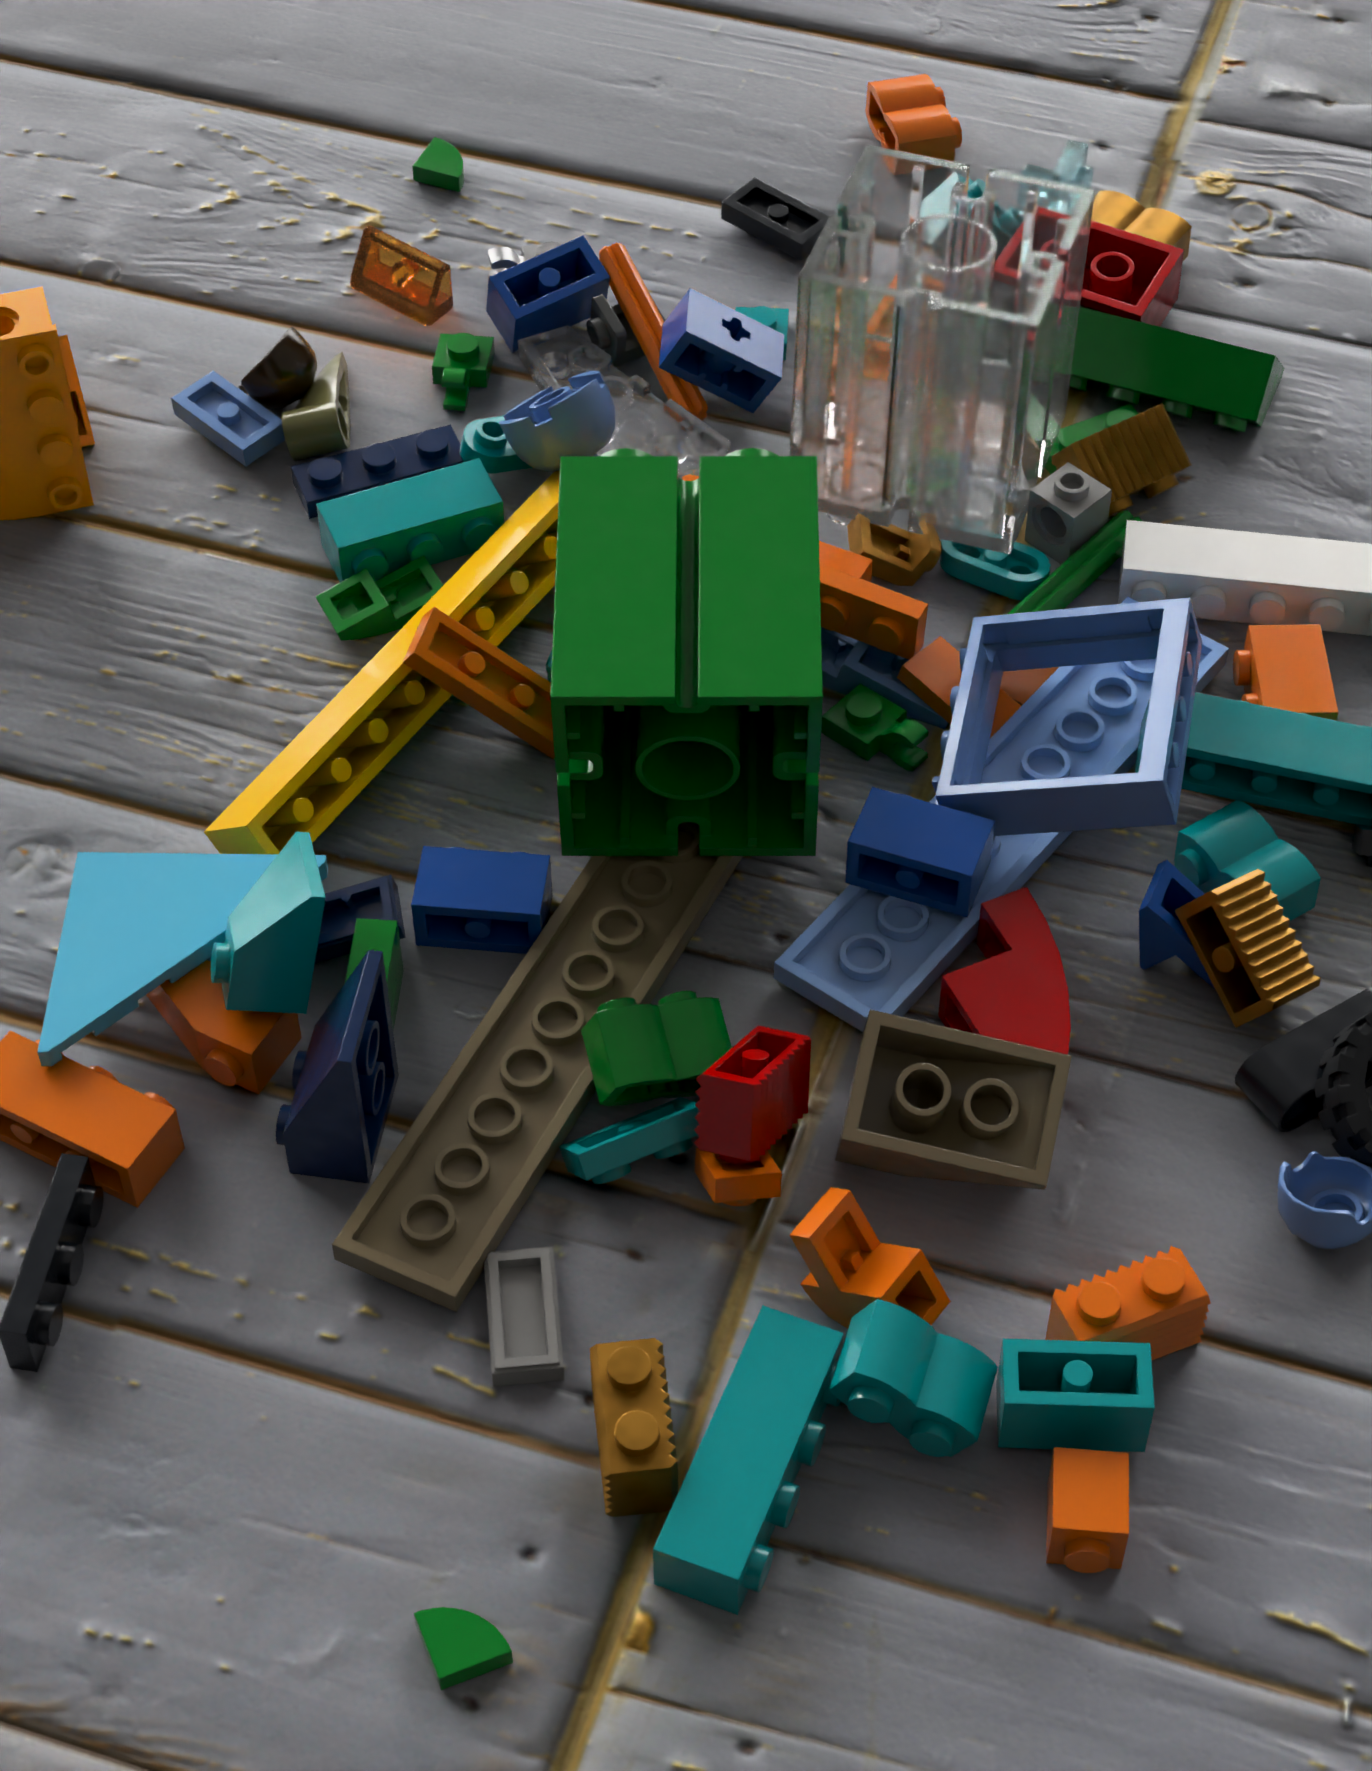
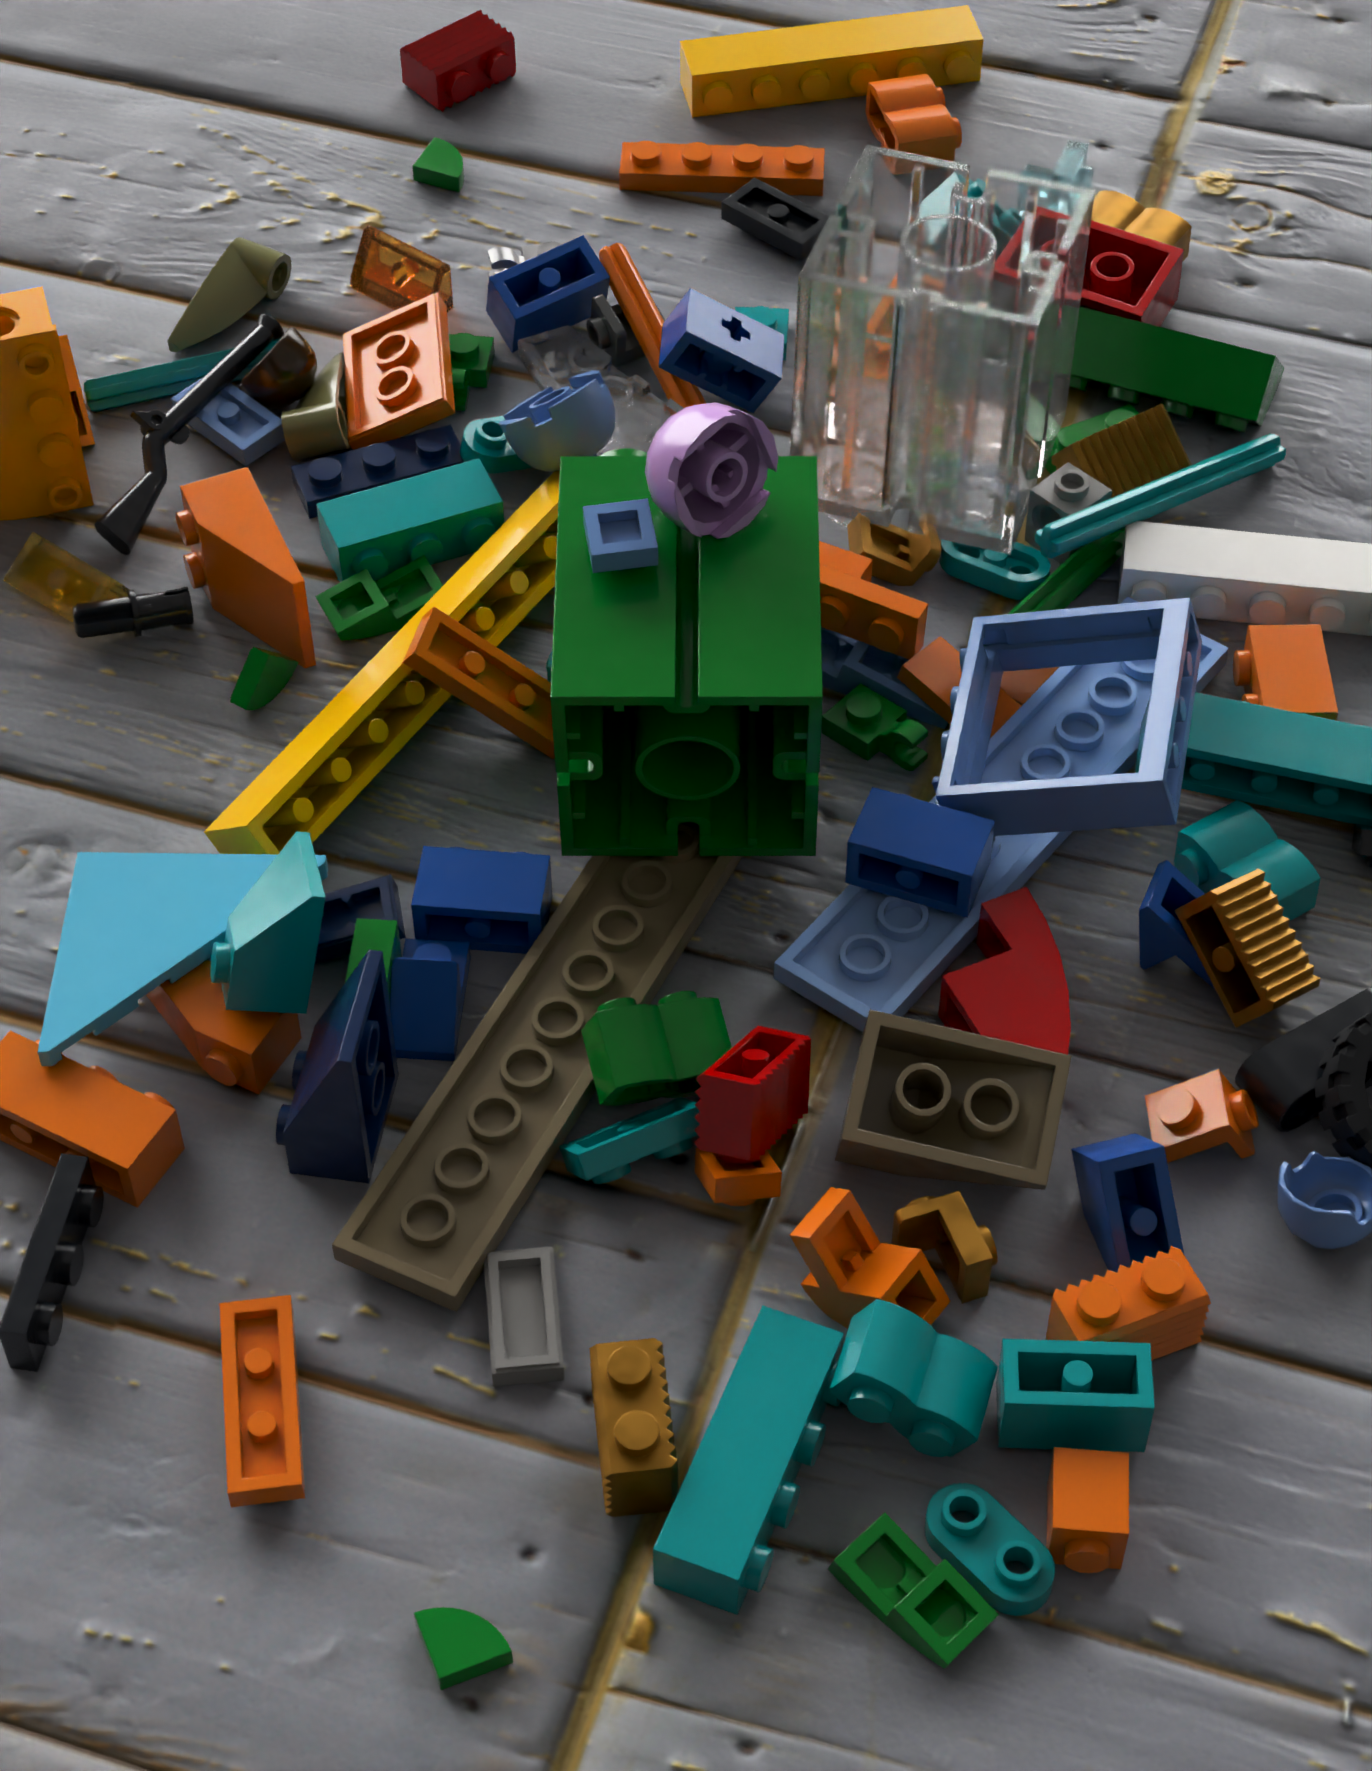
(59, 577): none -> clear yellow slope
(129, 514): none -> black piece
(133, 613): none -> black axle
(155, 381): none -> teal axle
(230, 290): none -> olive piece
(245, 562): none -> orange slope
(261, 1401): none -> orange plate
(262, 678): none -> green tile
(398, 373): none -> orange tile
(429, 998): none -> blue slope
(459, 60): none -> red brick
(620, 535): none -> medium blue plate
(710, 468): none -> lavender cylinder
(720, 167): none -> orange plate
(827, 60): none -> yellow brick
(910, 1594): none -> green slope
(961, 1245): none -> pearl gold bracket
(986, 1545): none -> teal plate
(1127, 1198): none -> blue slope
(1159, 495): none -> teal axle
(1202, 1116): none -> orange bracket

